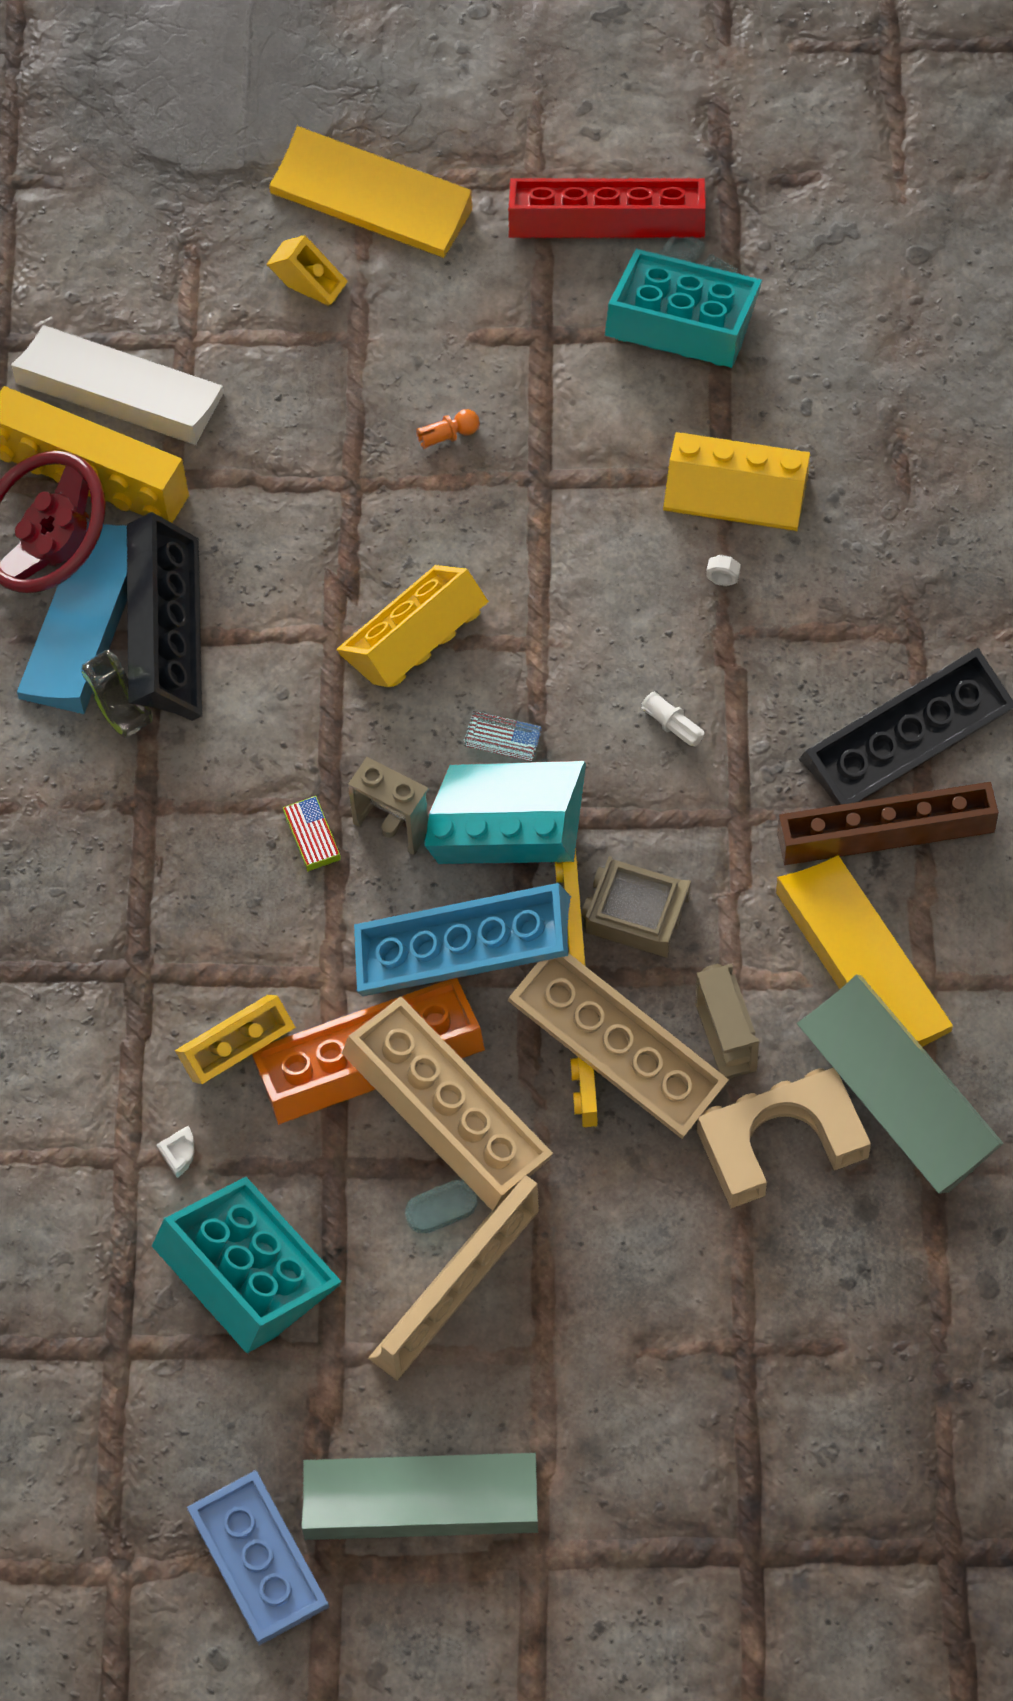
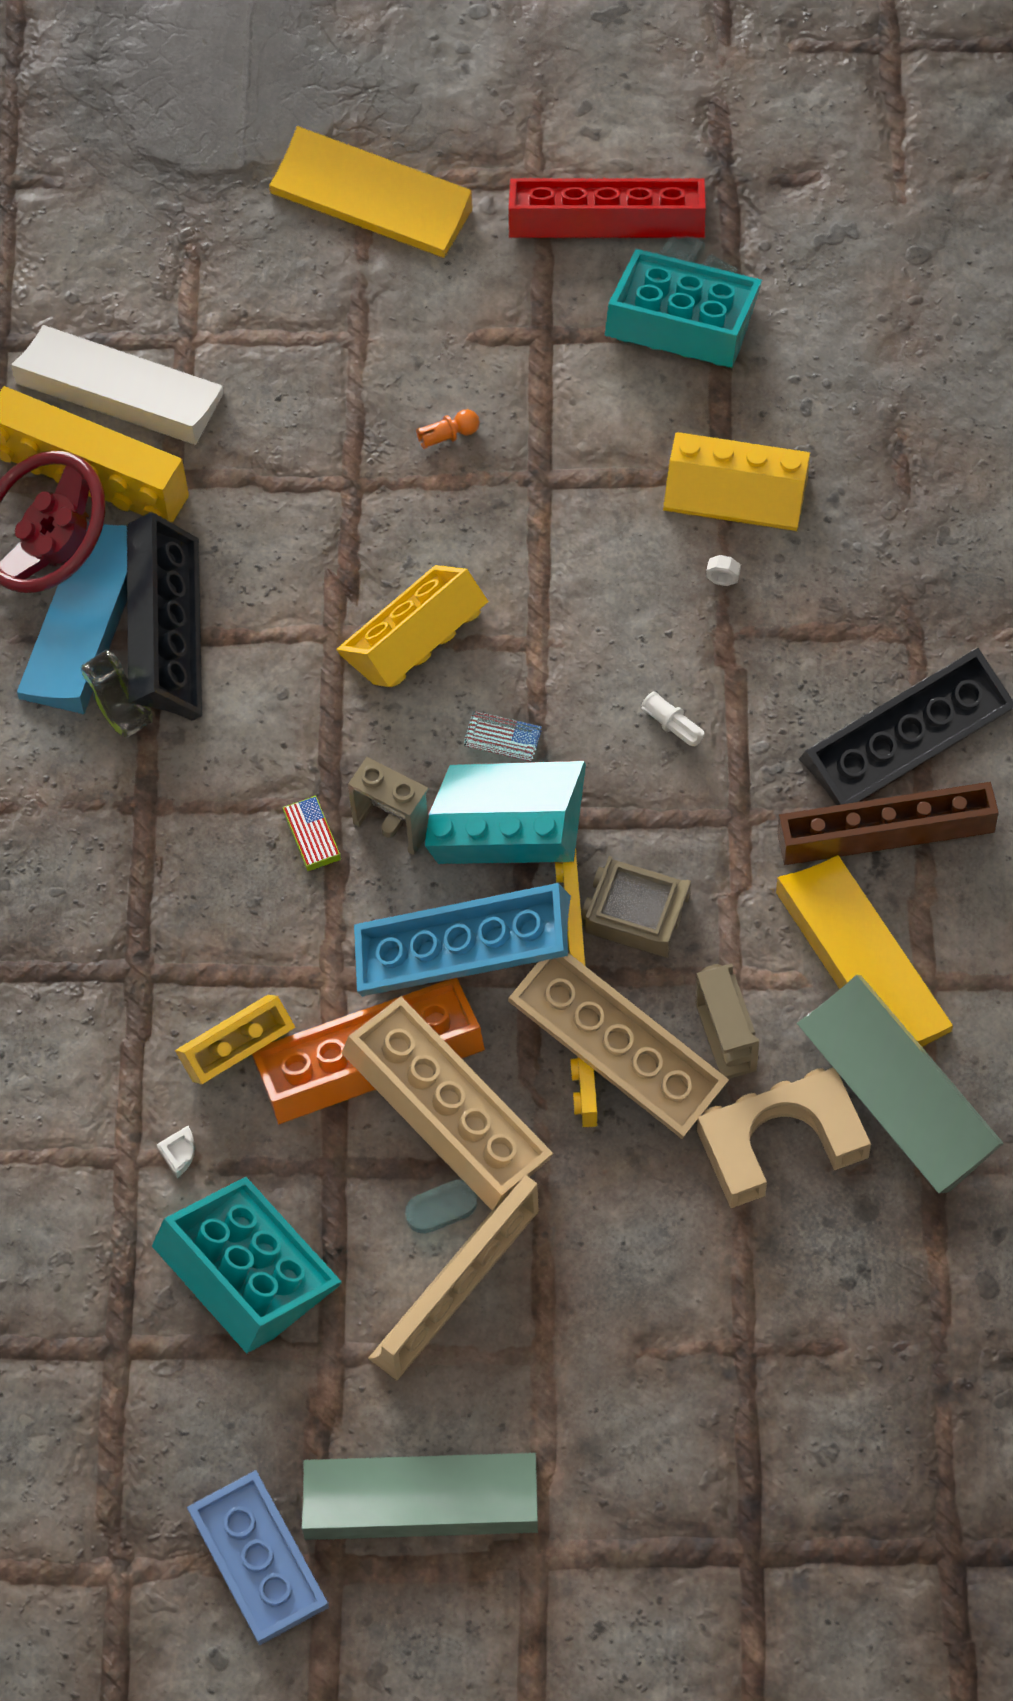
(307, 270): yellow slope -> none

